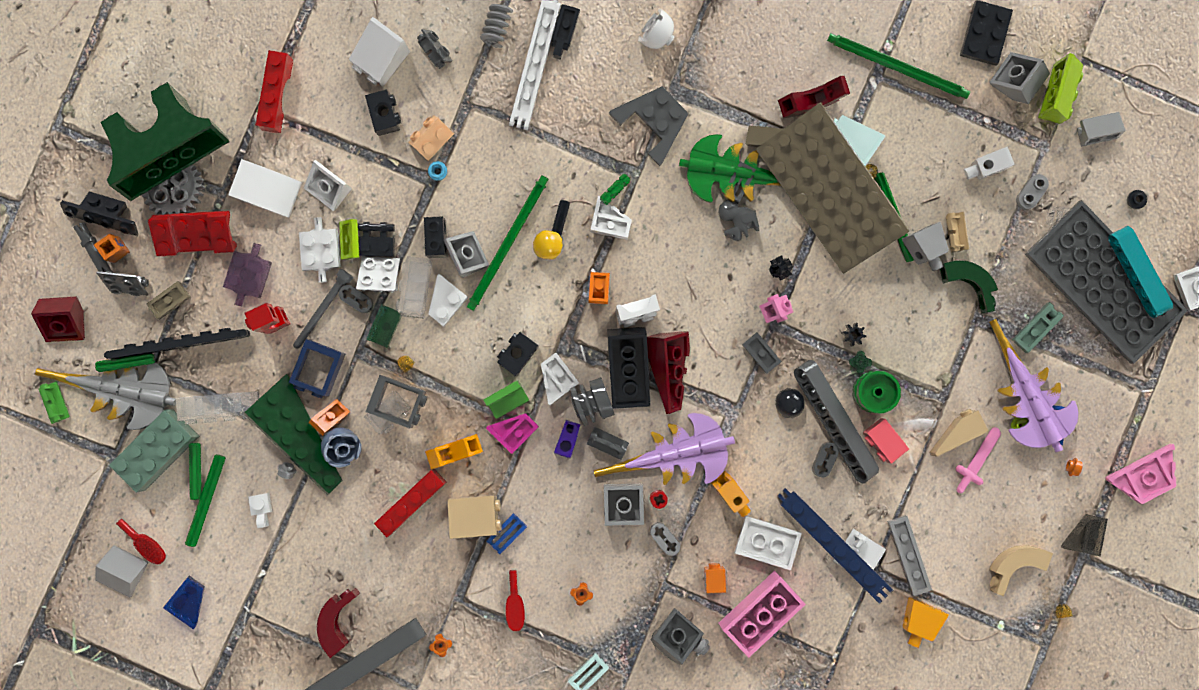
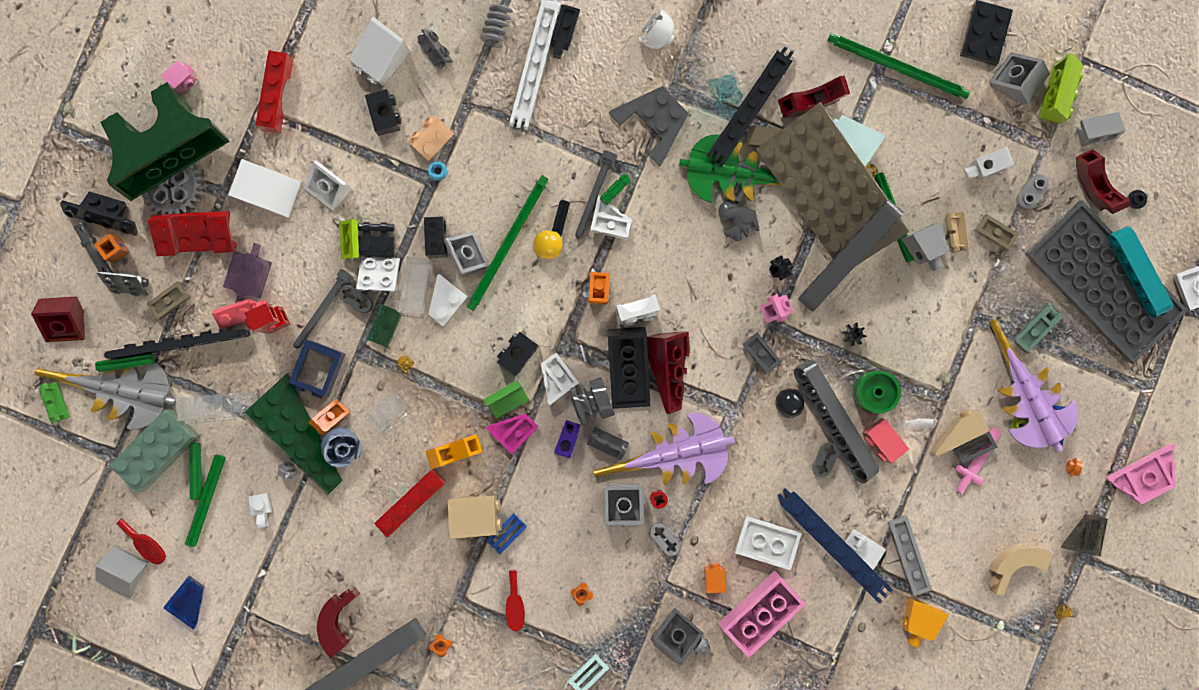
(179, 76): none -> bright pink brick
(234, 313): none -> coral hinge
(320, 250): white plate -> none
(377, 396): dark grey window -> none
(608, 159): none -> dark grey piece
(725, 92): none -> clear light blue brick
(731, 494): light orange torso -> none
(751, 105): none -> black hinge
(850, 255): none -> dark grey beam
(855, 362): clear green plate -> none
(960, 453): none -> dark grey tile
(974, 276): dark green arch -> none
(996, 232): none -> dark tan plate
(1096, 183): none -> dark red arch

